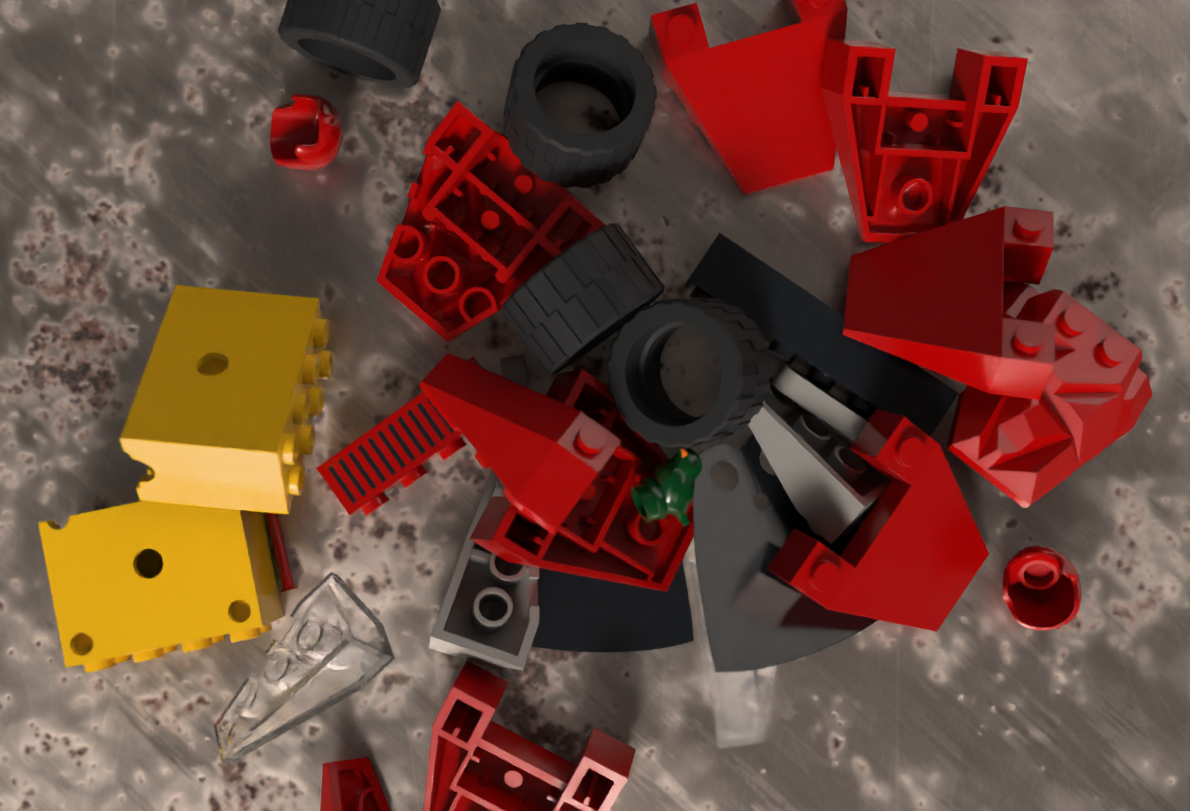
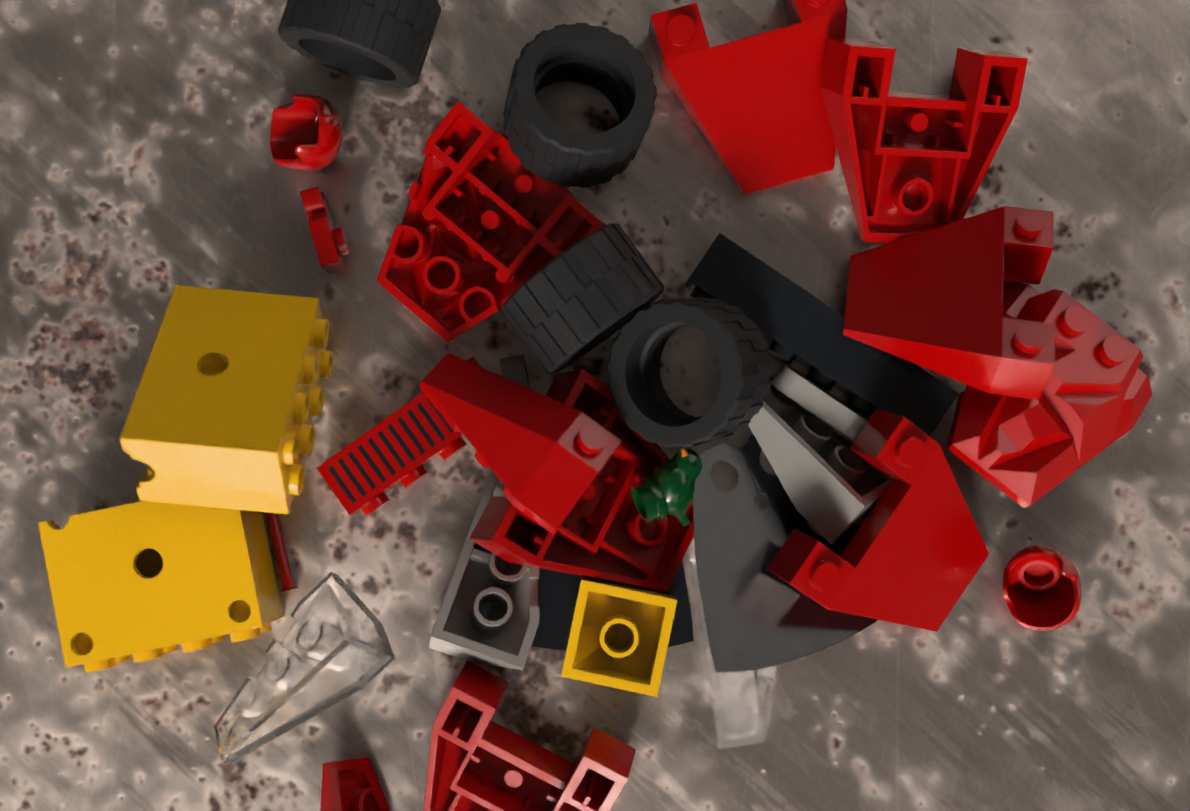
(329, 241): none -> red plate
(619, 636): none -> yellow slope

